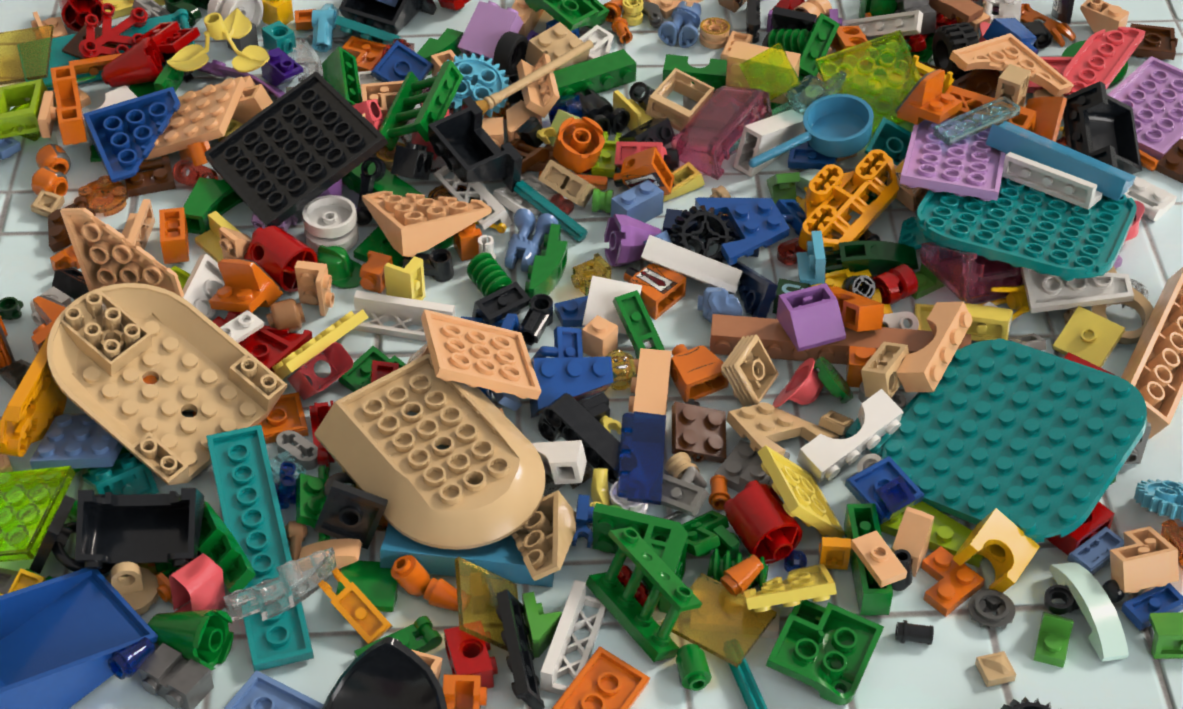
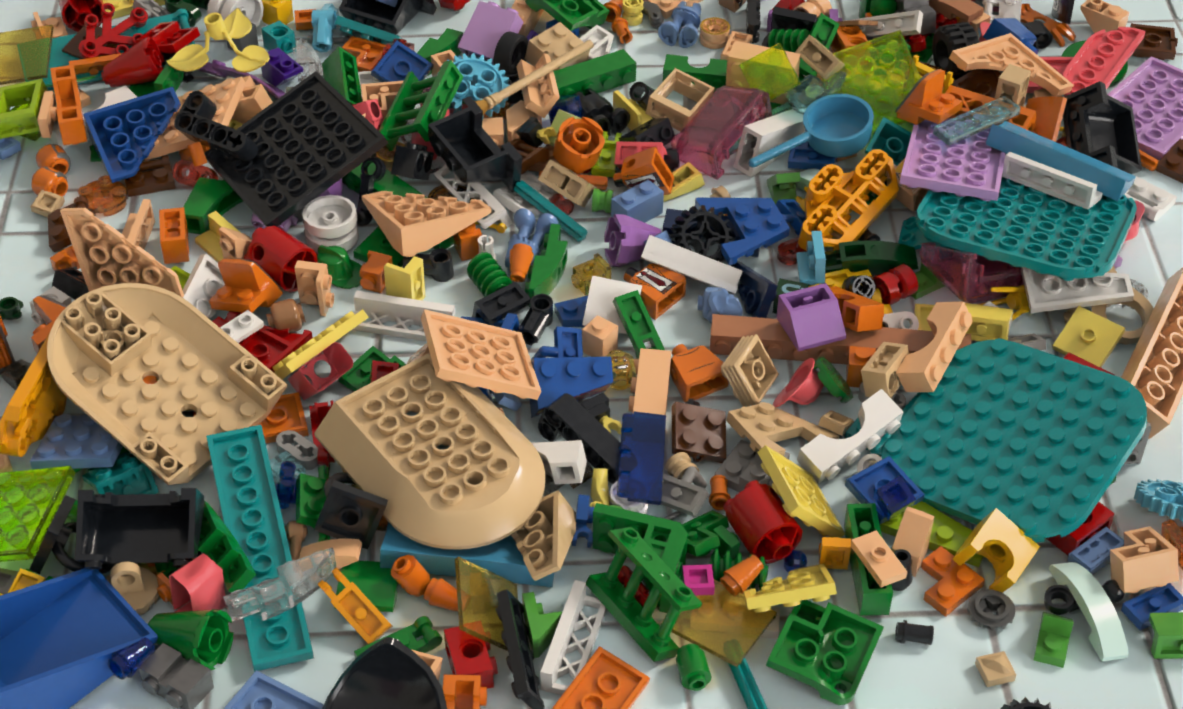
(196, 124): none -> black beam
(520, 261): none -> orange cone
(699, 579): none -> dark pink plate
(819, 57): none -> tan slope
(858, 23): none -> medium nougat piece

